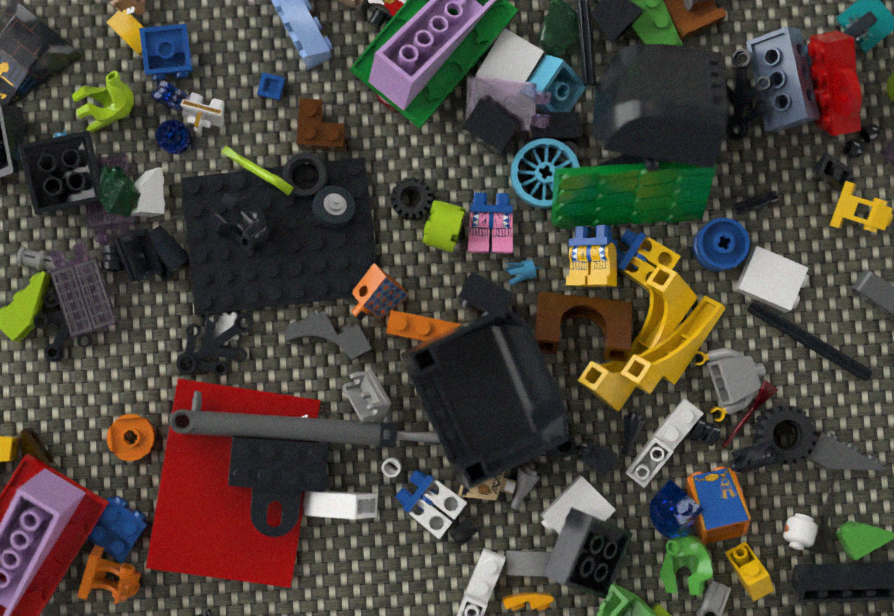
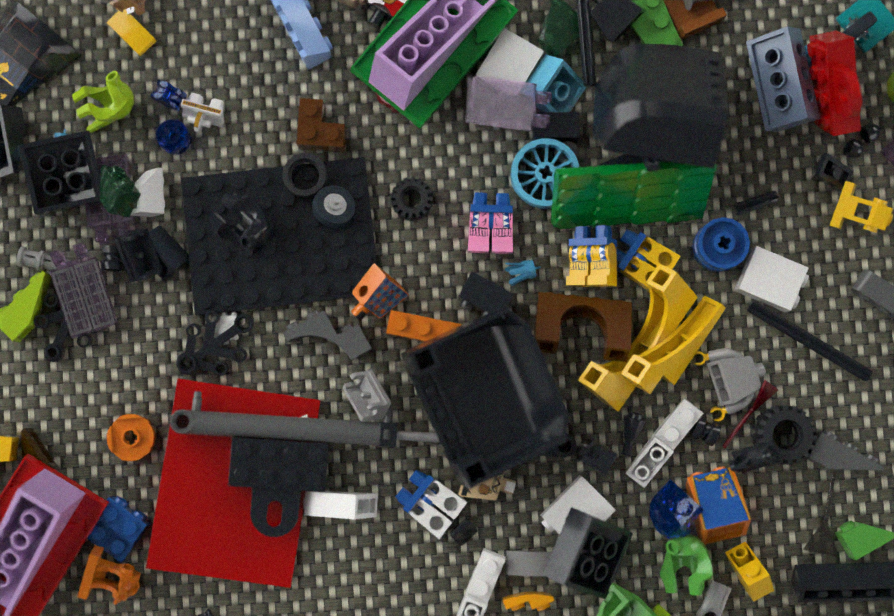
(166, 51): blue plate -> none
(257, 170): lime piece -> none
(271, 86): blue plate -> none
(390, 471): white hinge -> none
(444, 226): lime brick -> none
(490, 127): black slope -> none
(525, 482): light grey cone -> none
(741, 99): black plant -> none
(800, 531): white head -> none

